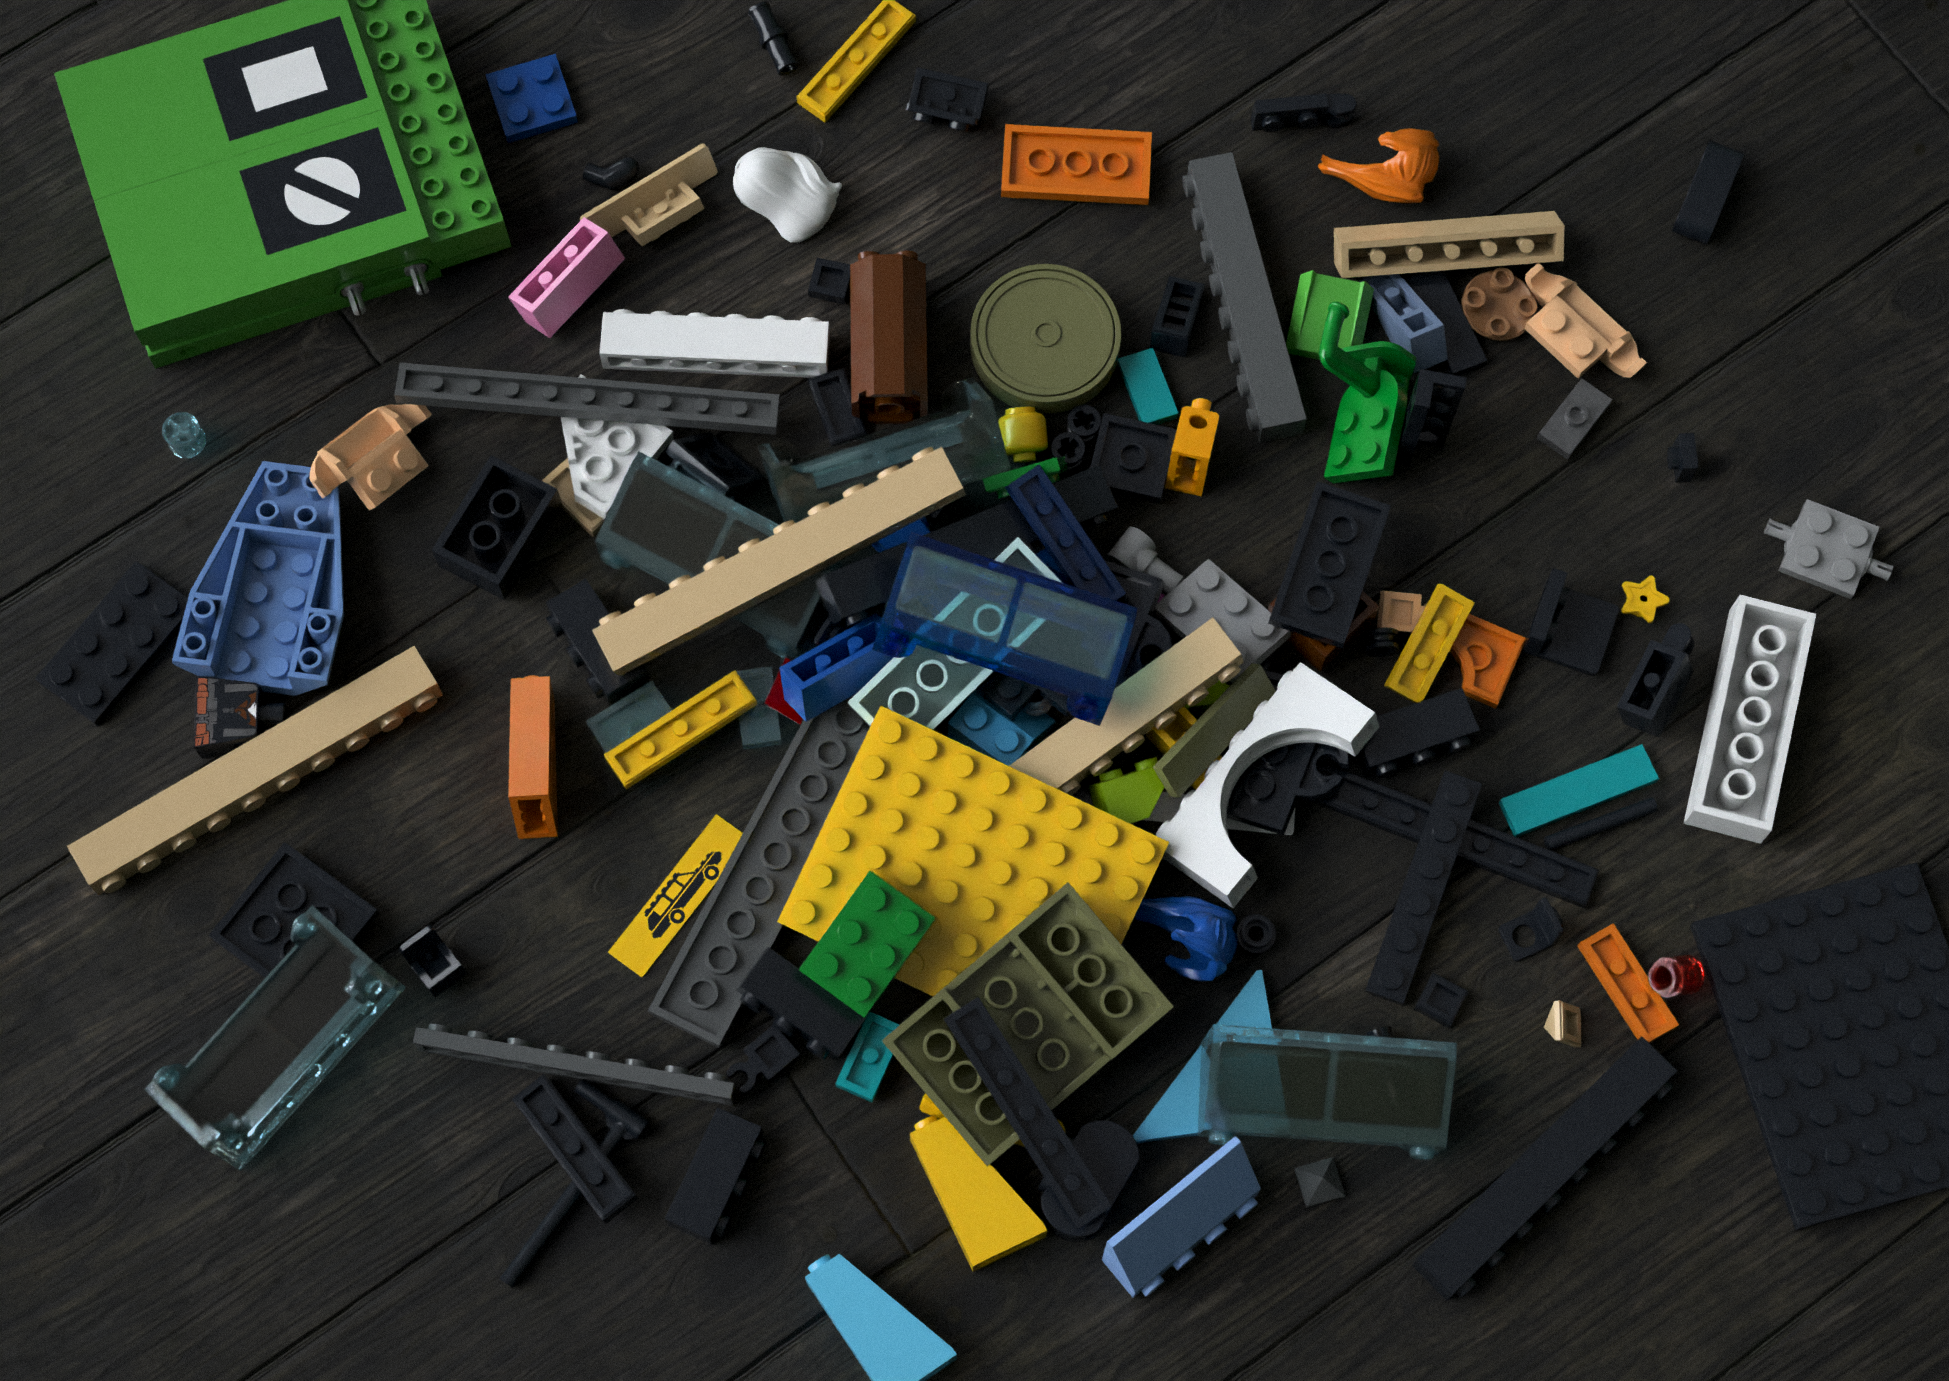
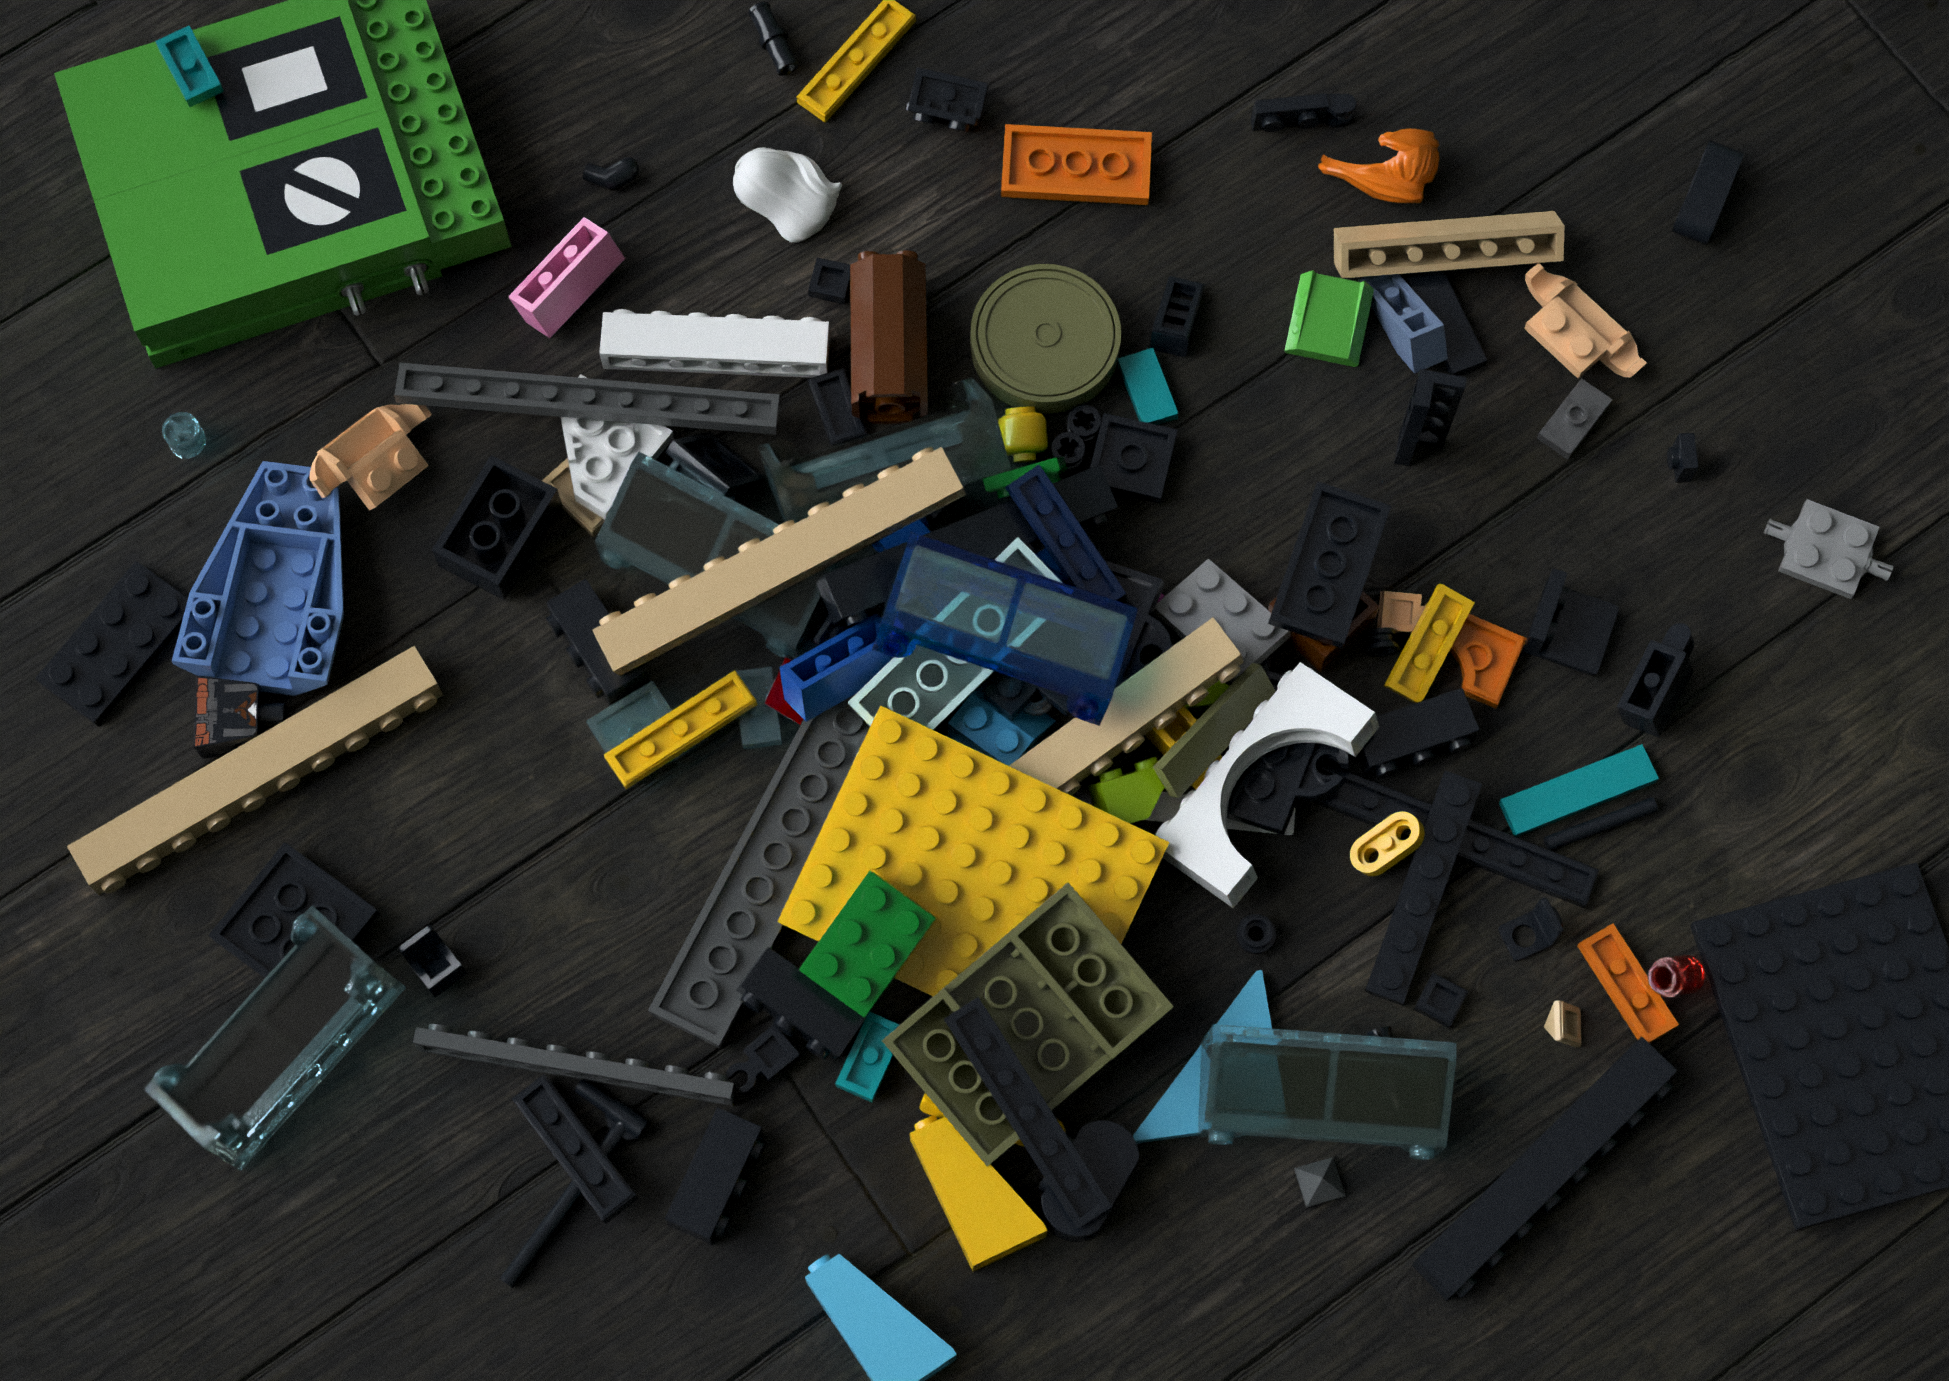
(189, 66): none -> teal plate
(531, 98): blue plate -> none
(533, 757): orange slope -> none
(657, 200): tan bracket -> none
(676, 897): yellow sticker -> none
(1137, 552): light grey pin -> none
(1183, 1219): light blue slope -> none
(1193, 440): light orange torso -> none
(1202, 929): blue hair -> none
(1245, 298): dark grey brick -> none
(1372, 406): green plate -> none
(1387, 841): none -> yellow plate
(1498, 304): medium nougat dish -> none
(1636, 606): yellow plate -> none
(1750, 719): white brick -> none

